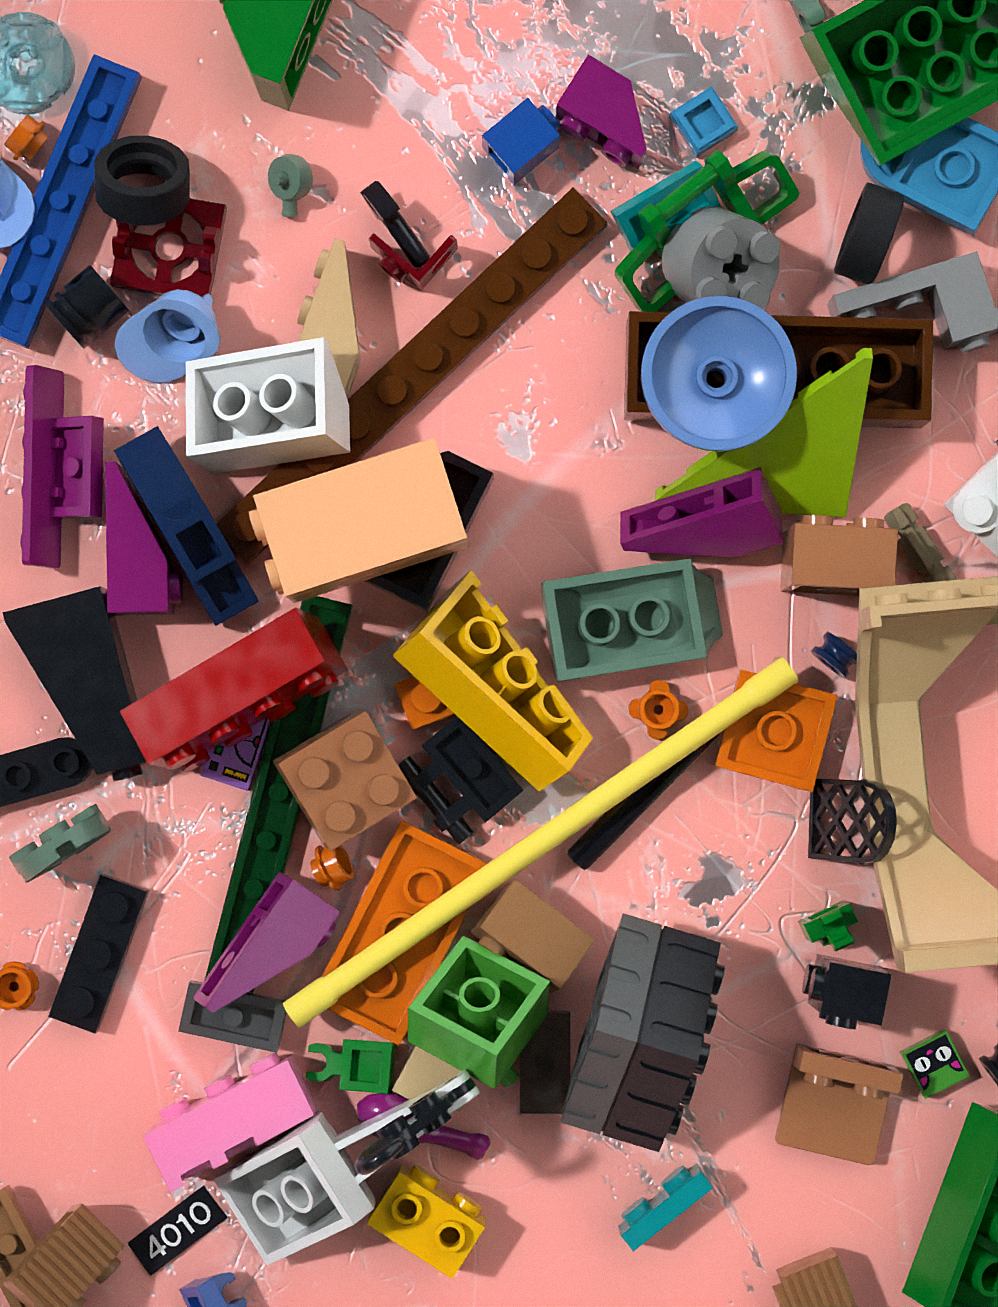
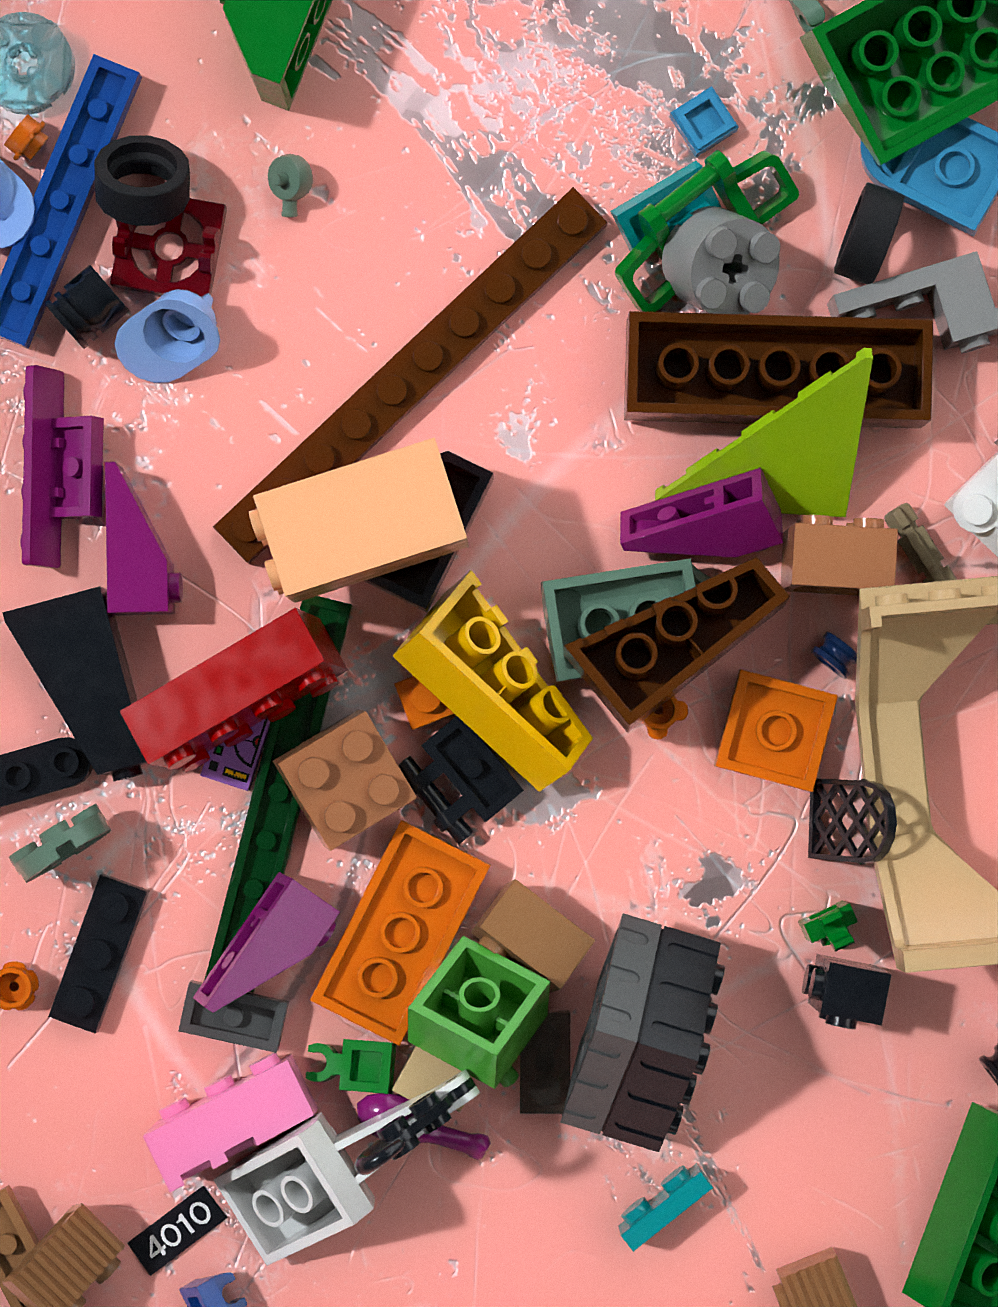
(186, 525): dark blue slope -> none
(265, 407): white slope -> none
(328, 989): light yellow piece -> none
(332, 867): orange plate -> none
(333, 312): tan slope -> none
(387, 211): black bar -> none
(399, 268): dark red bracket -> none
(428, 1219): yellow brick -> none
(522, 139): blue brick -> none
(604, 109): magenta slope -> none
(624, 814): black axle -> none
(662, 649): none -> reddish brown wedge
(725, 338): medium blue dish -> none
(836, 1104): nougat bracket -> none
(934, 1063): tile -> none

